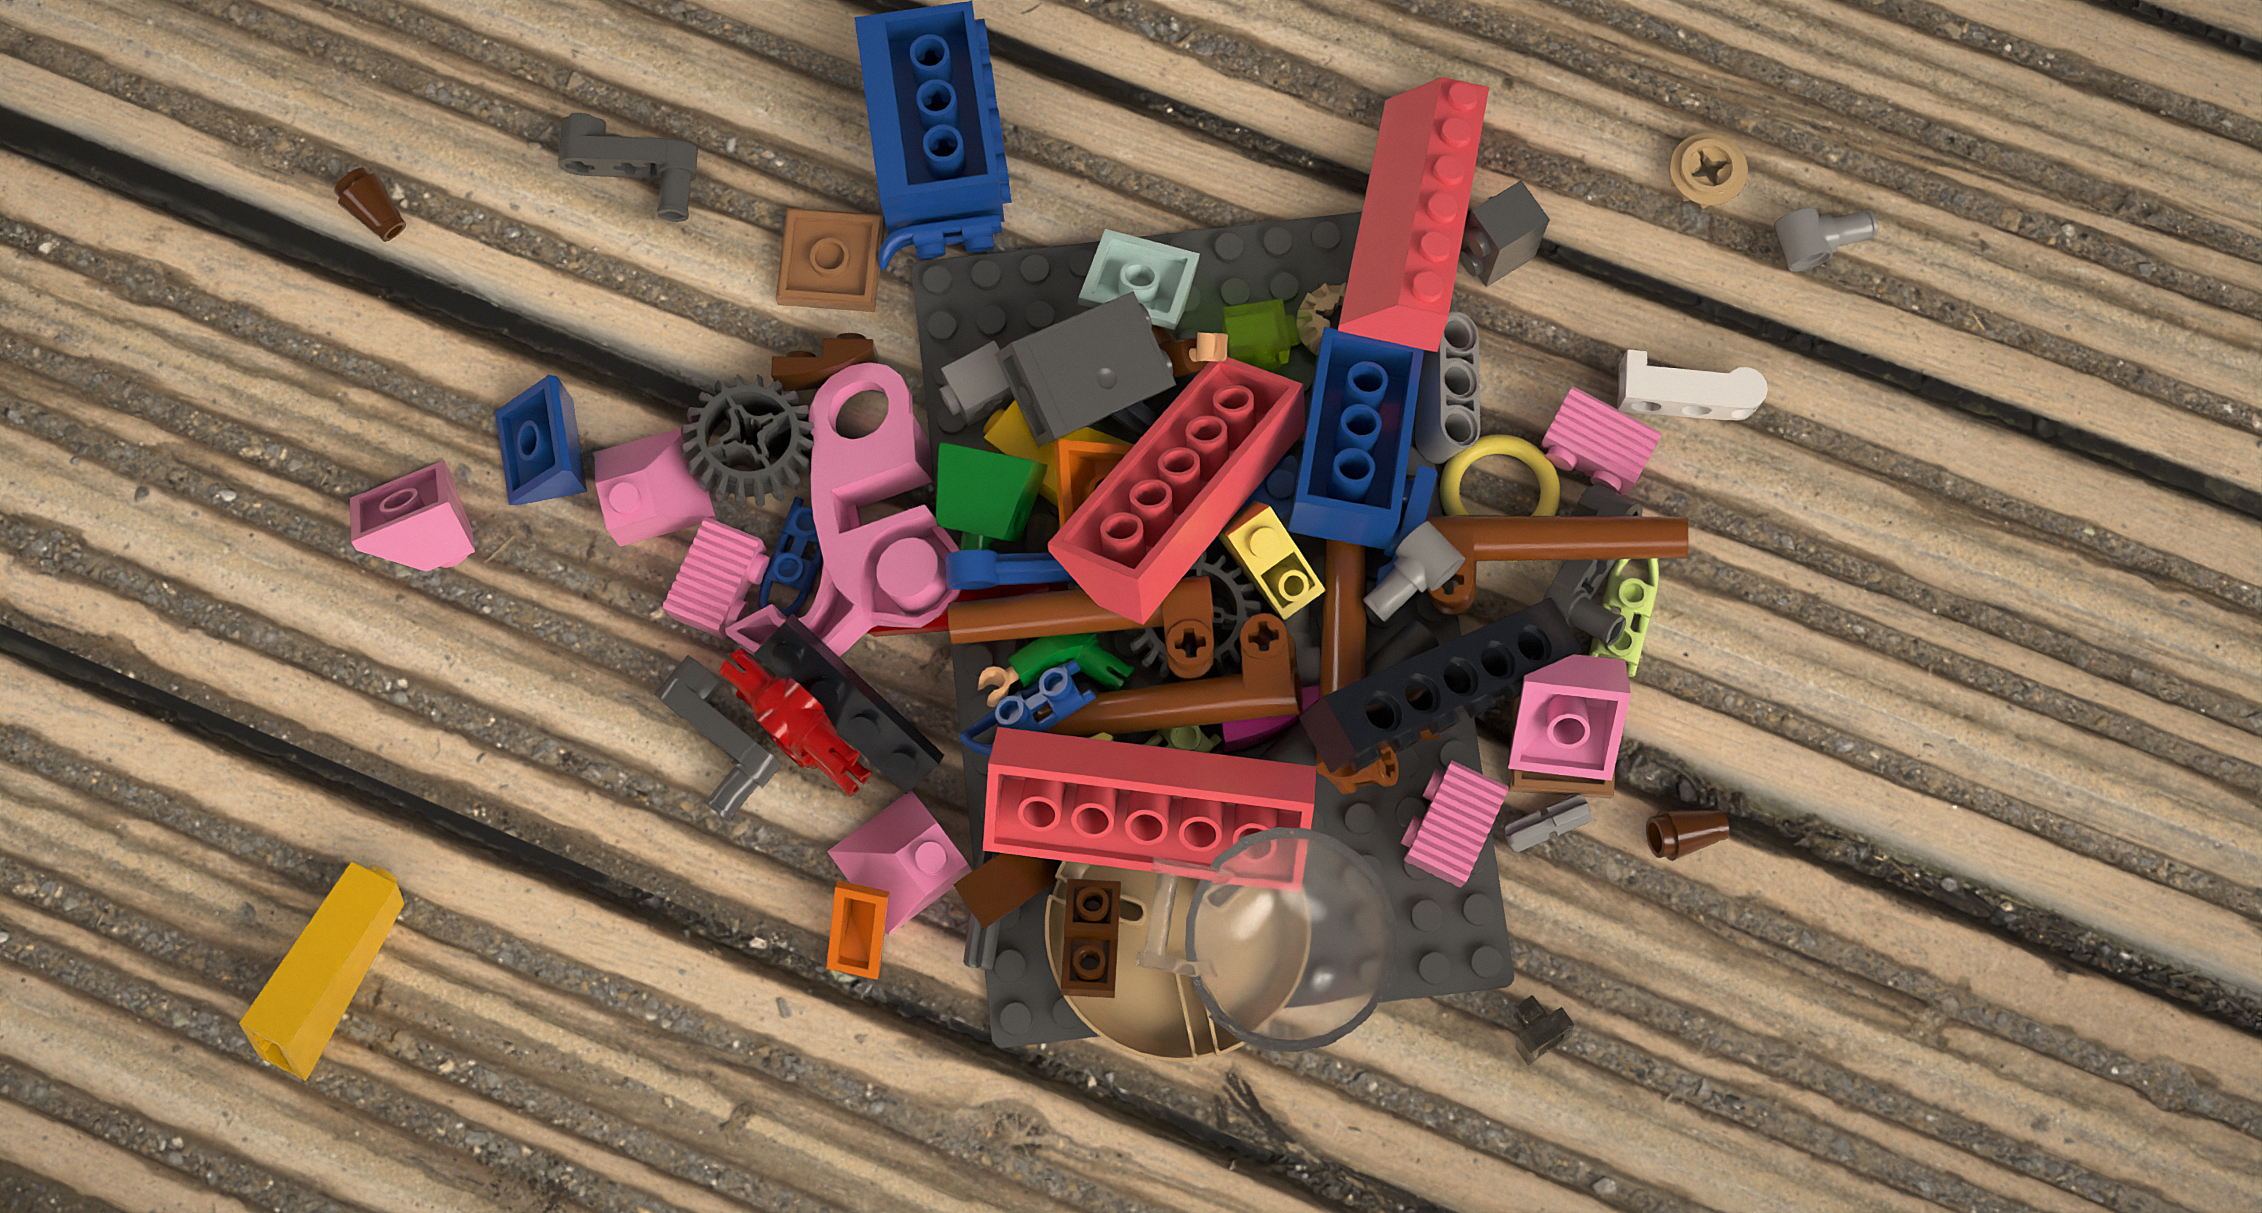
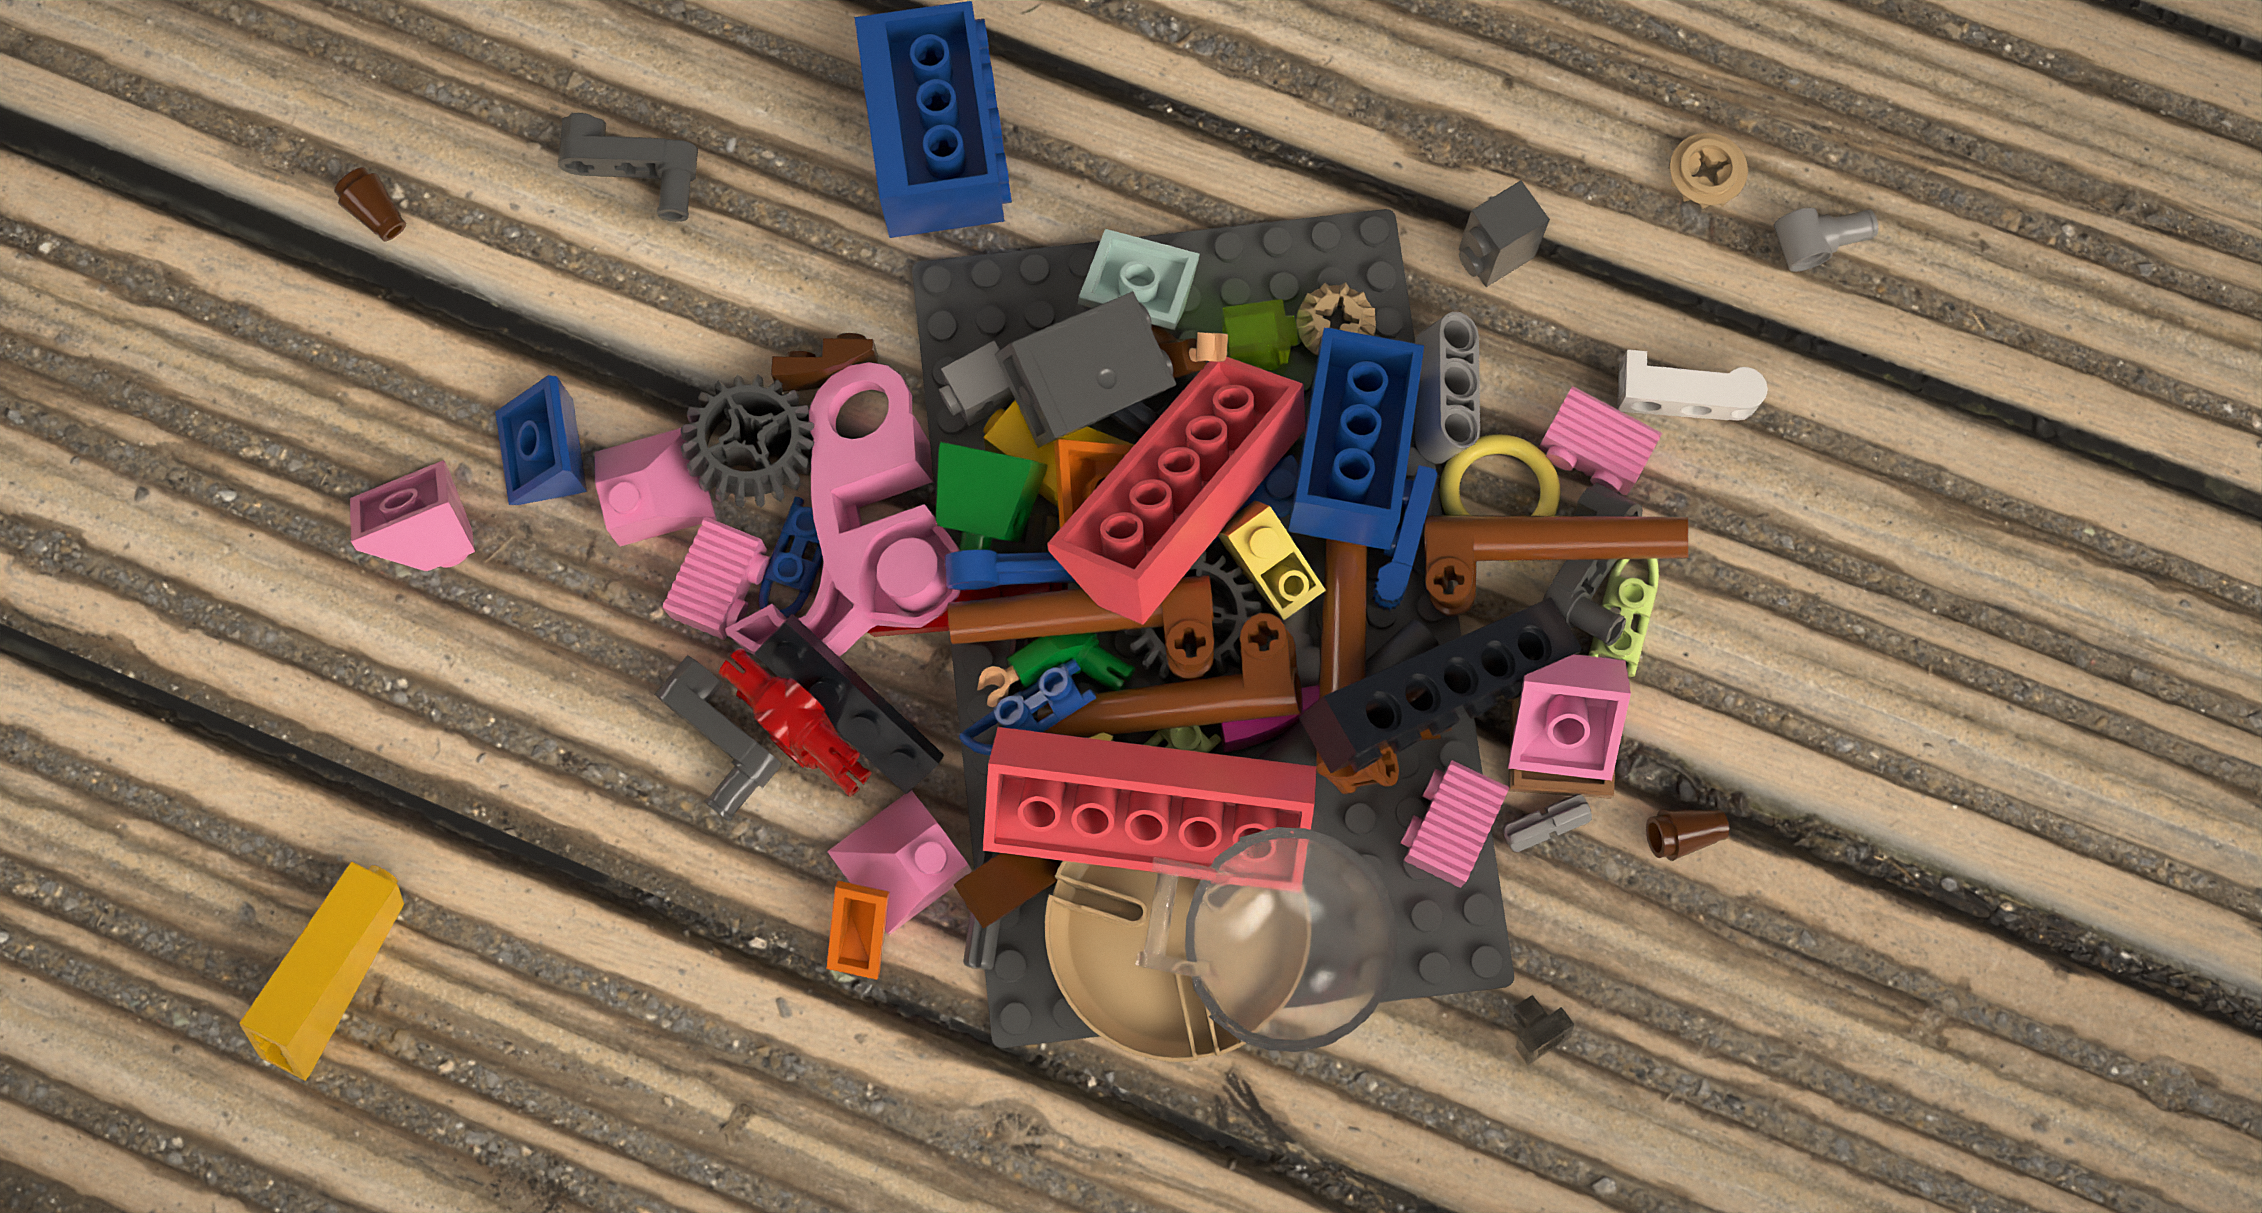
(830, 260): medium nougat tile -> none
(933, 237): blue piece -> none
(1090, 938): reddish brown slope -> none
(1415, 214): coral slope -> none
(1422, 562): light grey pin -> none

